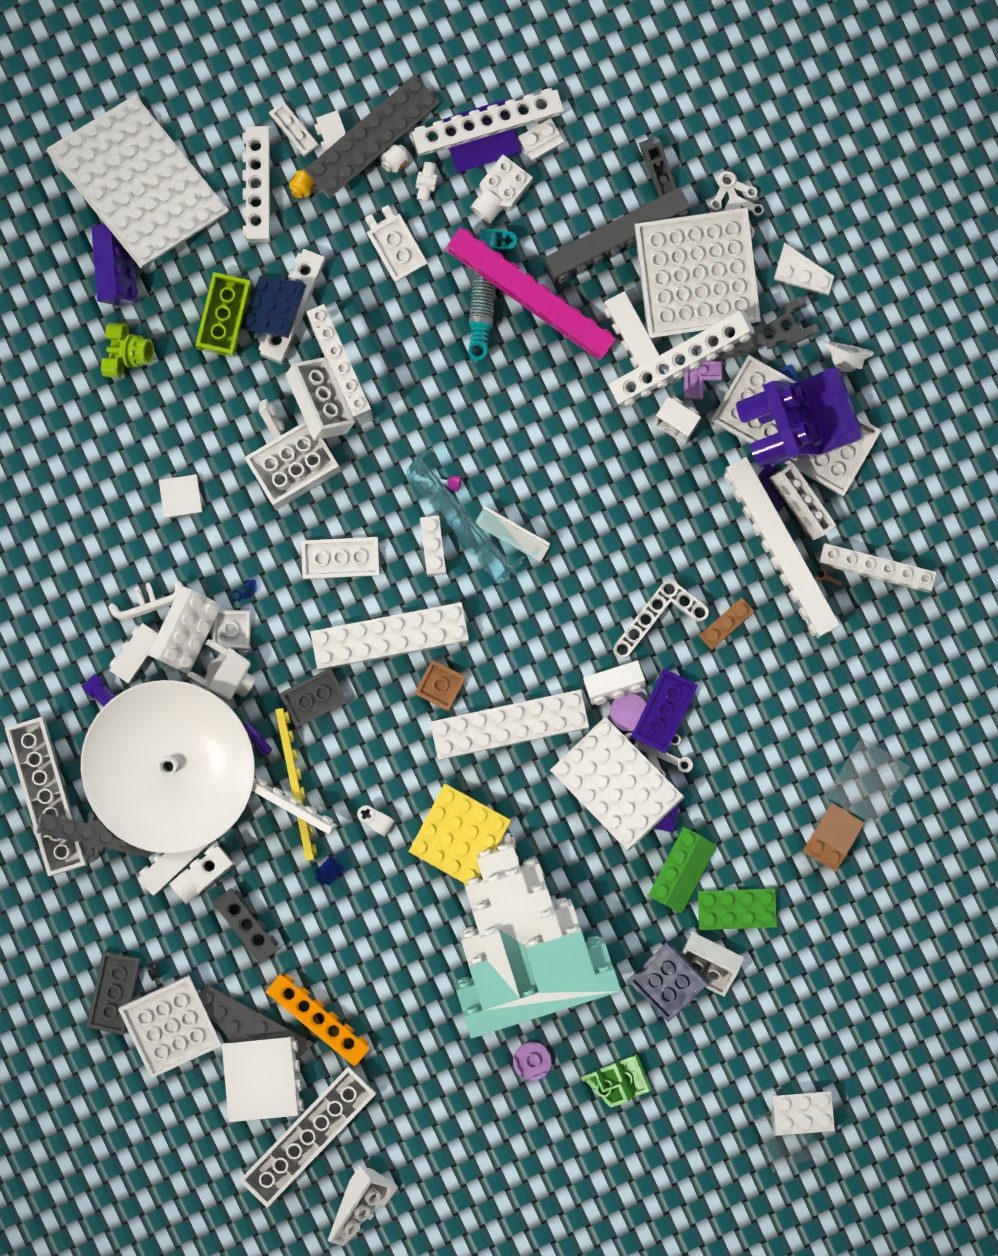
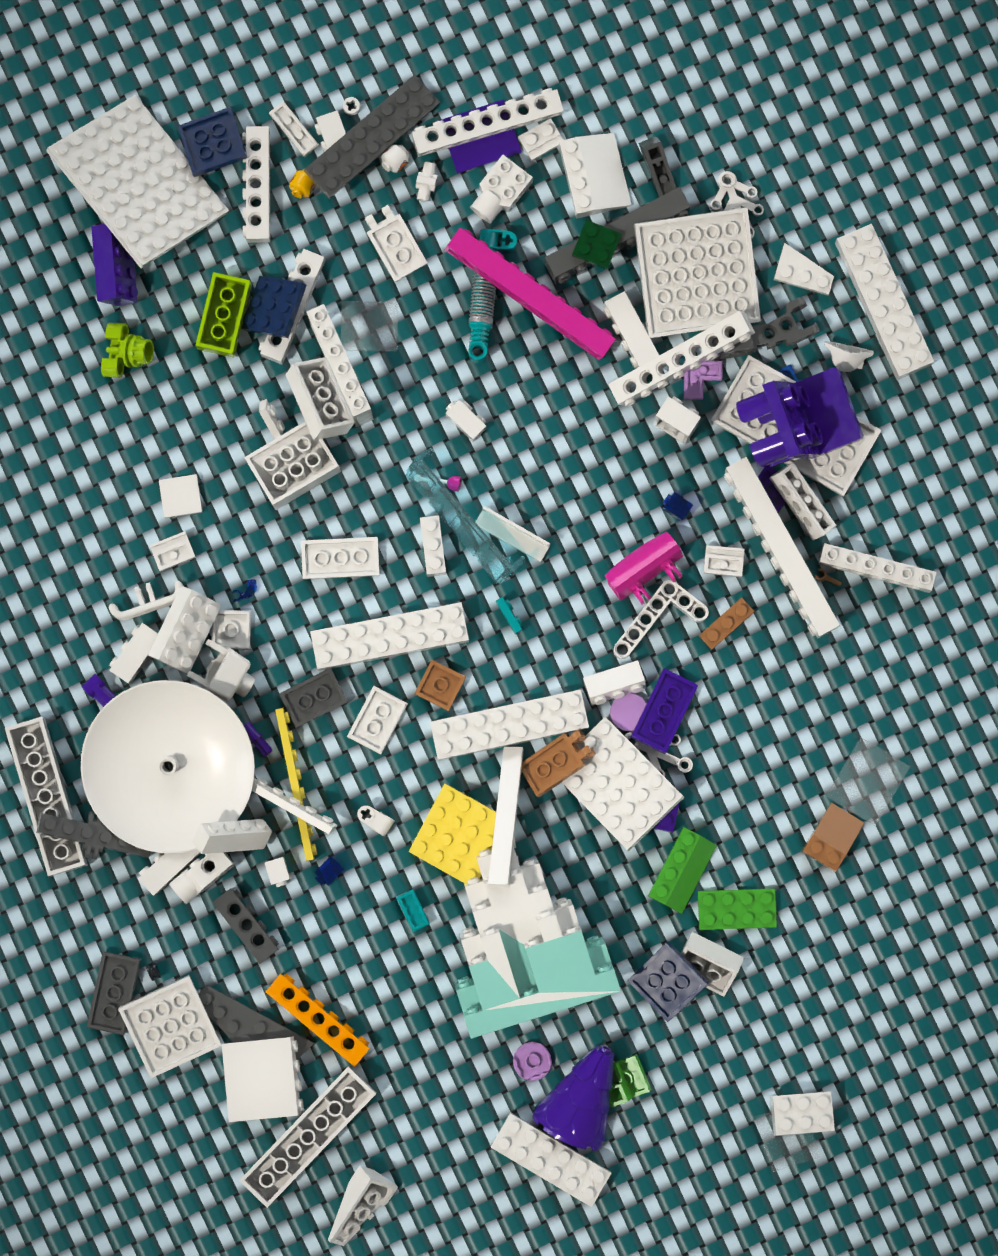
(172, 551): none -> white plate
(212, 141): none -> dark blue plate
(232, 836): none -> white brick
(278, 872): none -> white brick
(353, 111): none -> white bush
(369, 326): none -> clear piece
(377, 720): none -> white tile
(413, 910): none -> teal plate
(465, 420): none -> white brick
(505, 817): none -> white tile
(514, 622): none -> teal plate
(550, 1159): none -> white brick
(556, 762): none -> medium nougat tile
(580, 1102): none -> dark purple cone
(594, 174): none -> white slope
(596, 244): none -> dark green plate
(643, 565): none -> dark pink piece
(677, 506): none -> clear blue brick
(724, 561): none -> white plate
(884, 302): none -> white brick

